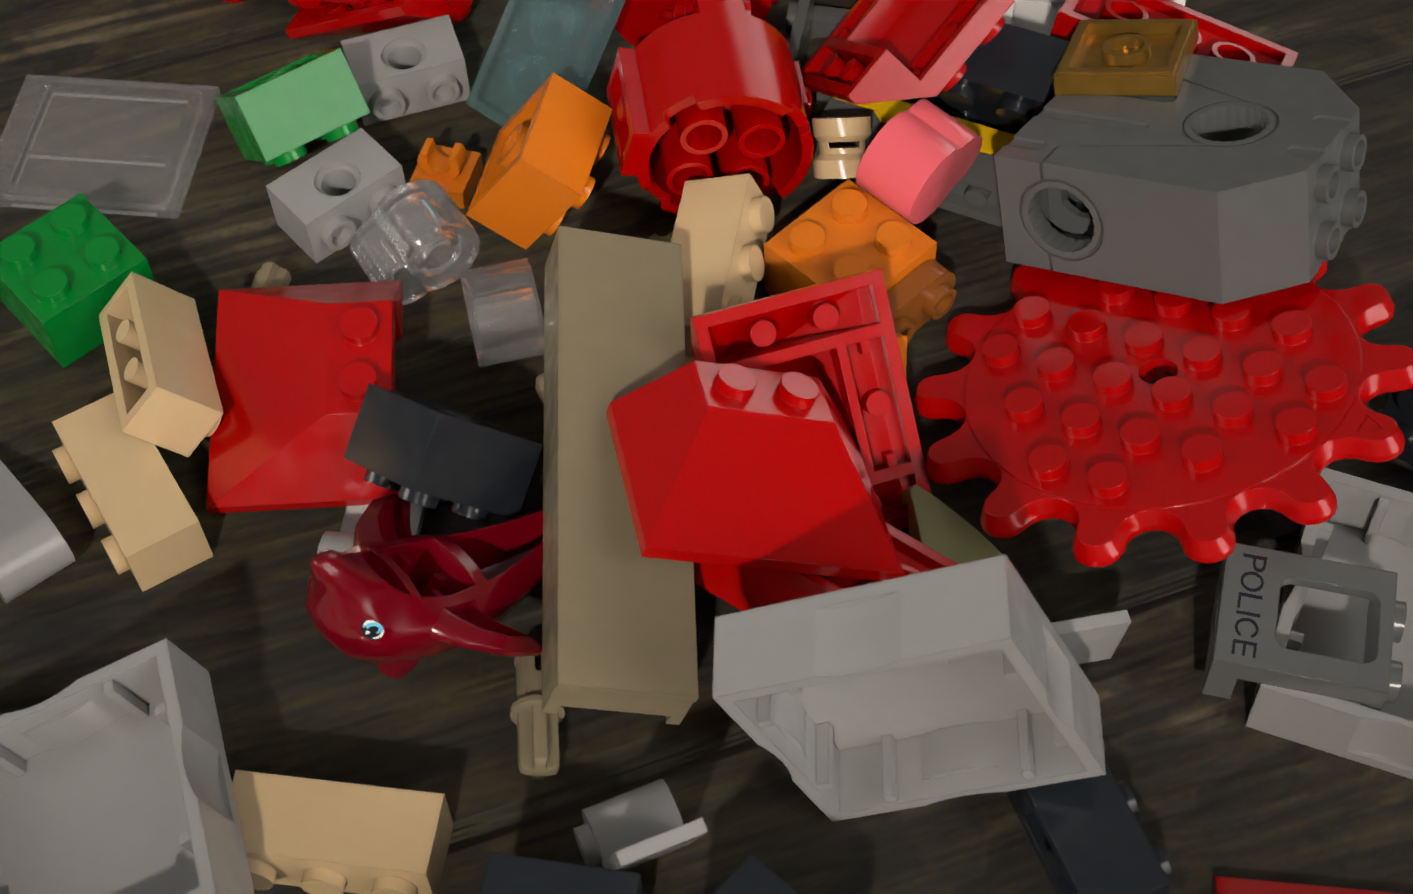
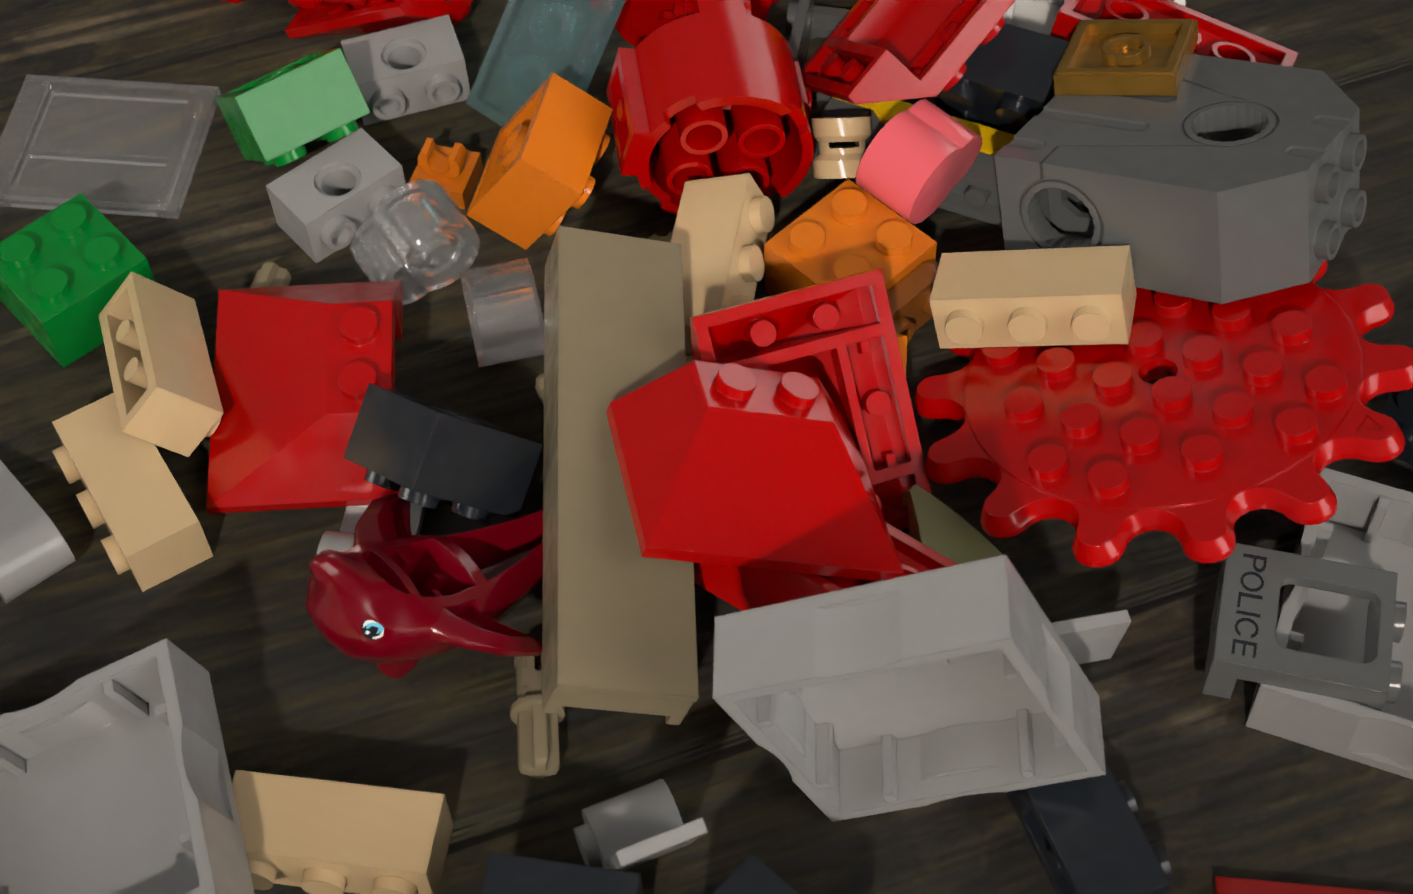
(1034, 297): none -> tan brick

